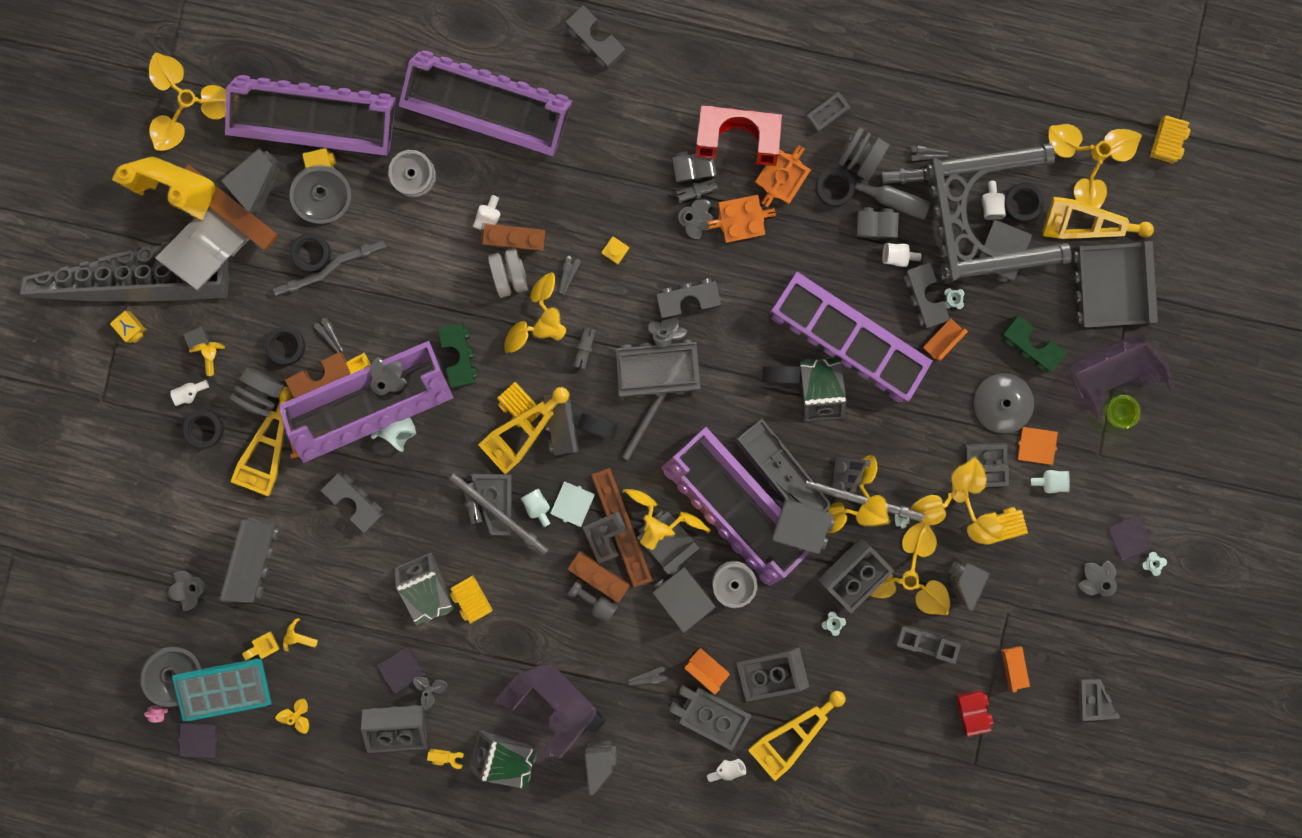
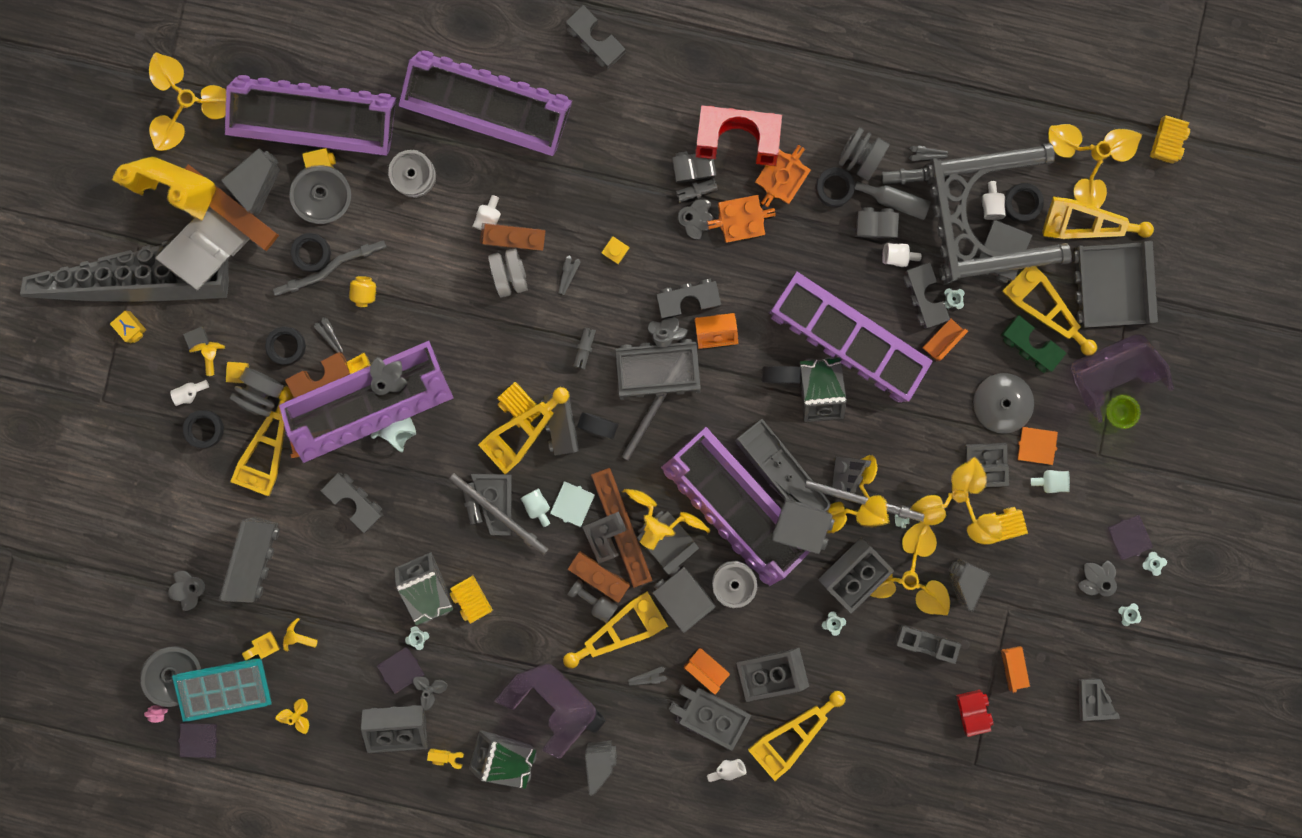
(234, 371): none -> yellow plate
(362, 291): none -> yellow head
(410, 640): none -> light aqua plate
(463, 372): dark green arch -> none
(546, 326): yellow plant -> none
(647, 613): none -> yellow plate
(716, 330): none -> orange panel
(828, 112): dark grey plate -> none
(1024, 284): none -> yellow plate
(1134, 618): none -> light aqua plate

